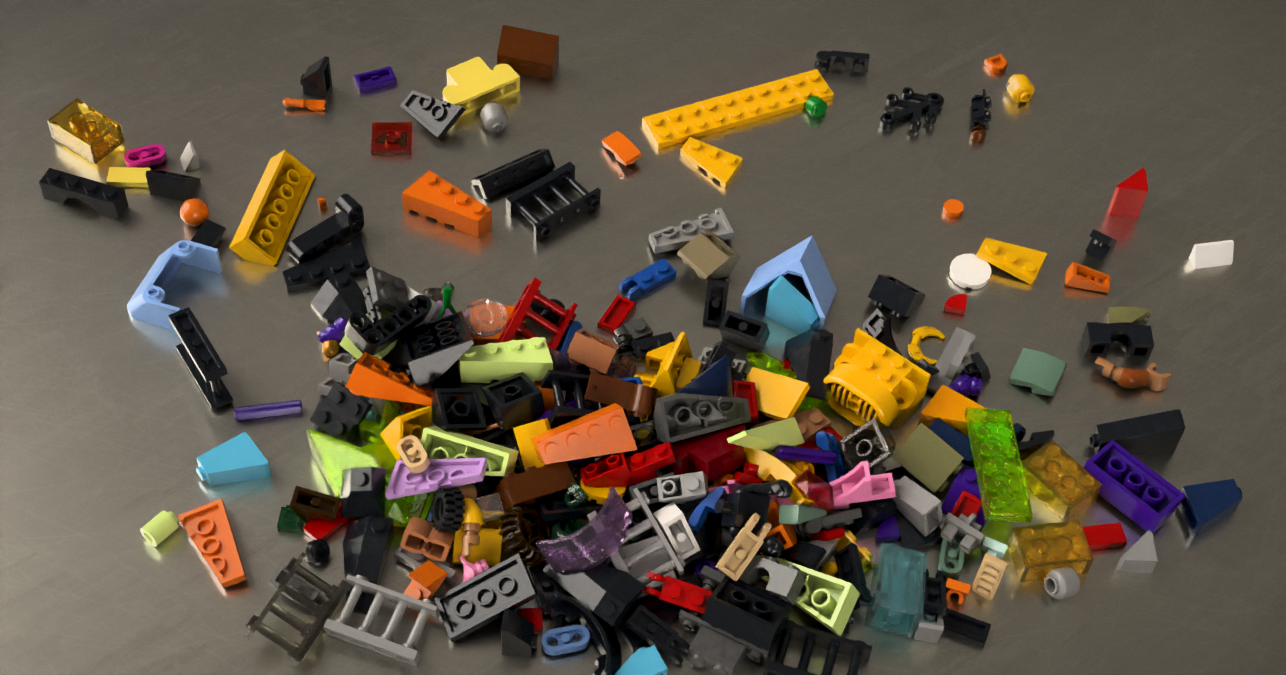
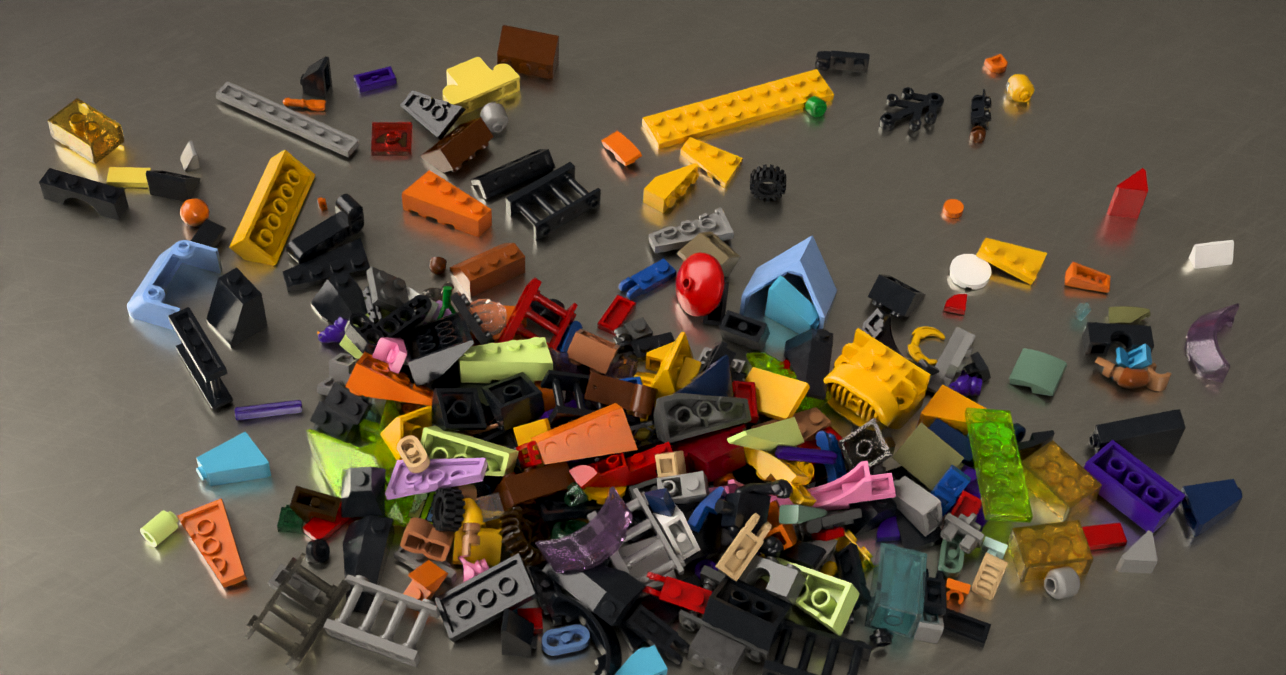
(145, 156): dark pink plate -> none
(236, 308): none -> black slope
(287, 119): none -> light grey plate
(331, 348): pearl gold hinge -> none
(392, 352): none -> bright pink slope
(437, 265): none -> reddish brown hinge
(458, 145): none -> reddish brown slope
(472, 319): none -> black wing
(489, 268): none -> dark orange slope
(531, 454): none -> red tile
(584, 475): none -> tile
(660, 502): none -> dark blue slope
(666, 188): none -> yellow slope
(670, 464): none -> tan slope
(699, 284): none -> red dish
(748, 475): red tile -> none
(768, 174): none -> black tyre
(816, 489): clear red slope -> none
(881, 637): none -> black plate
(950, 487): none -> blue slope
(1082, 311): none -> clear light blue plate
(1100, 245): black slope -> none
(1134, 359): none -> dark azure bracket
(1203, 345): none -> clear purple windscreen

